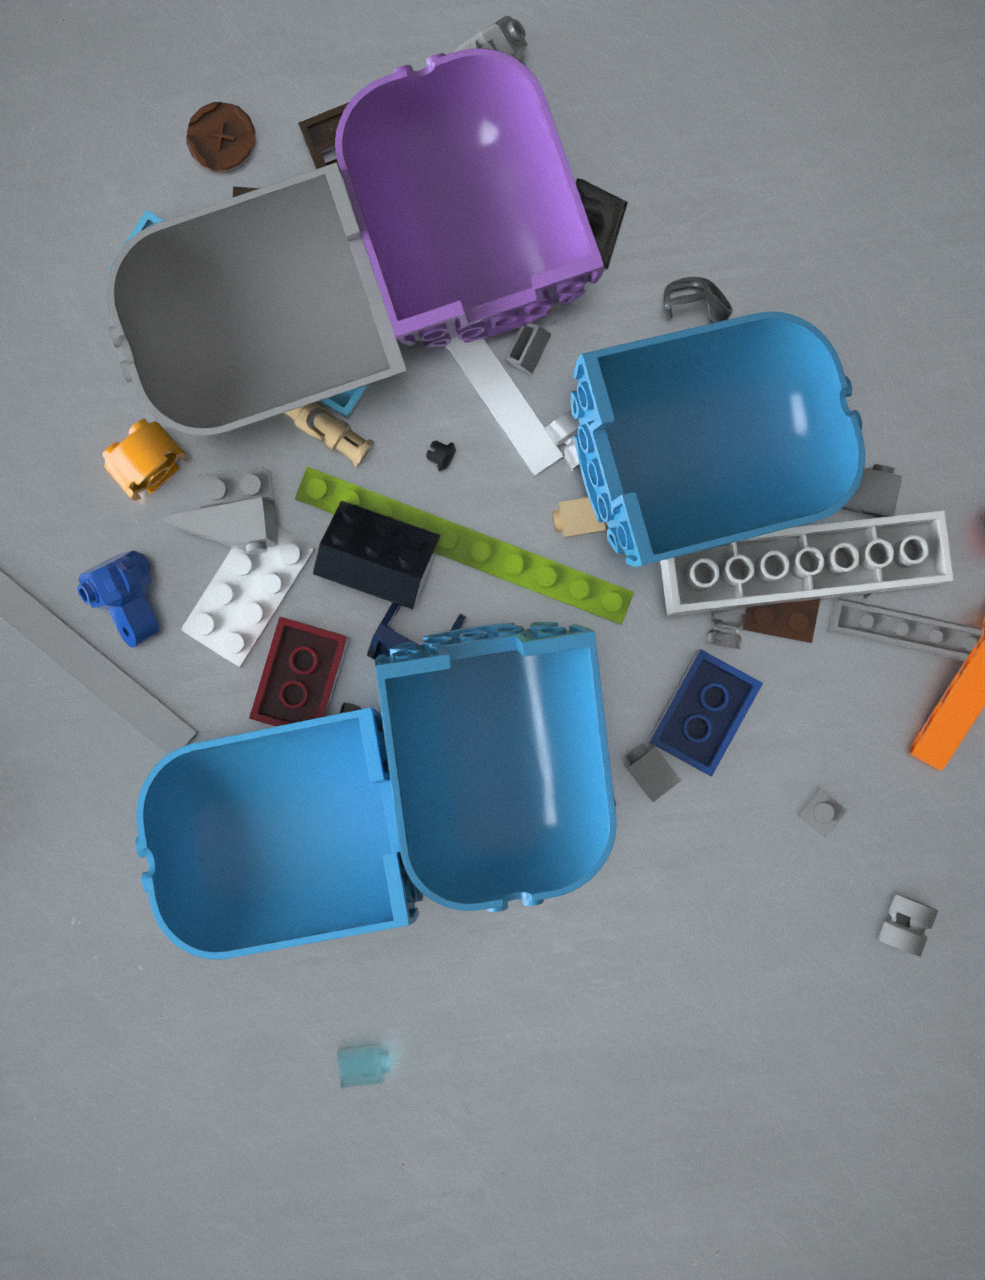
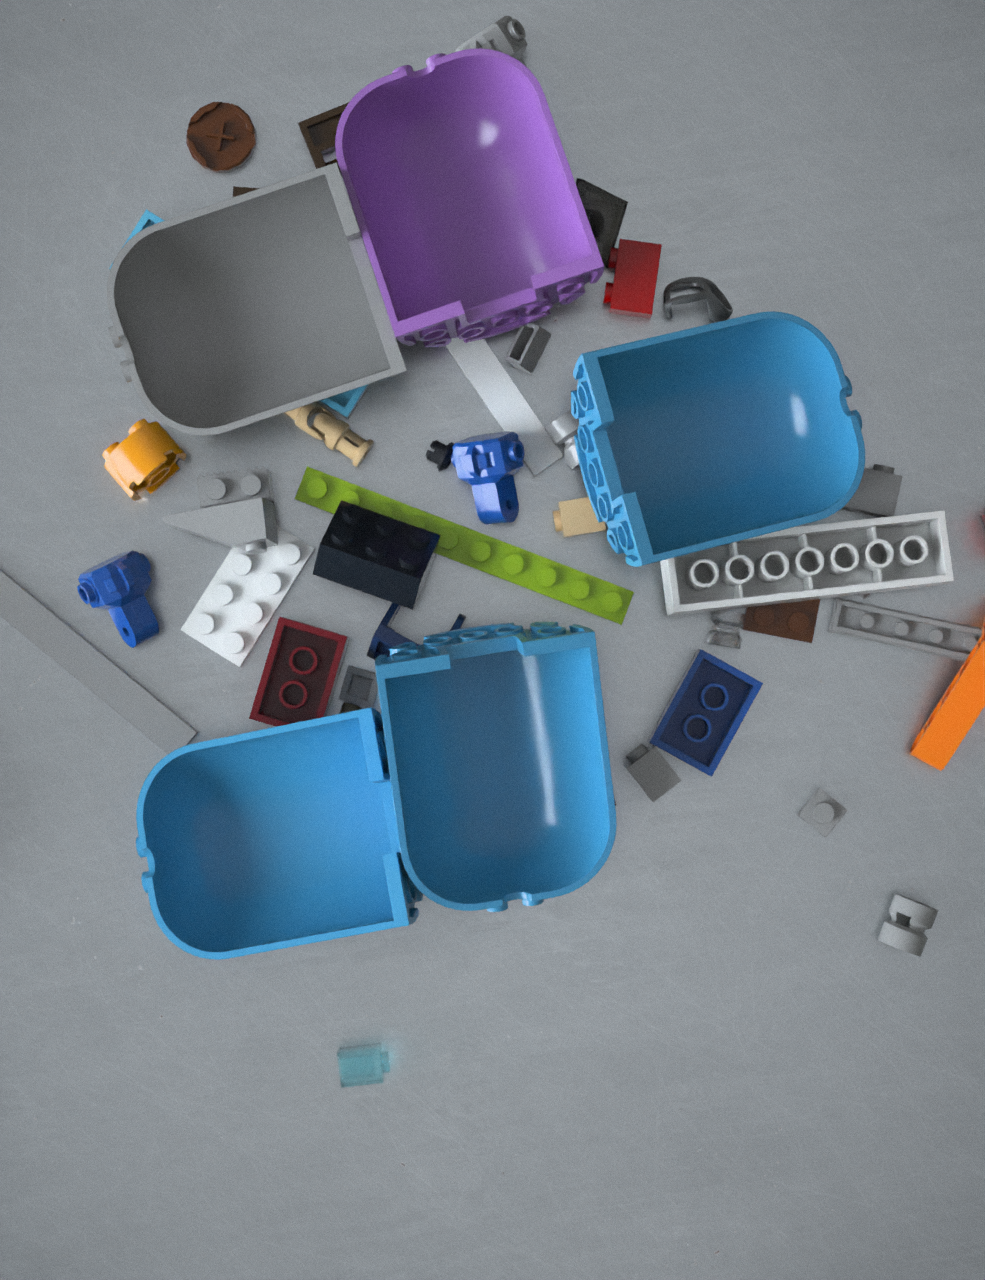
(359, 687): none -> light grey plate
(489, 466): none -> blue piece
(634, 278): none -> red brick

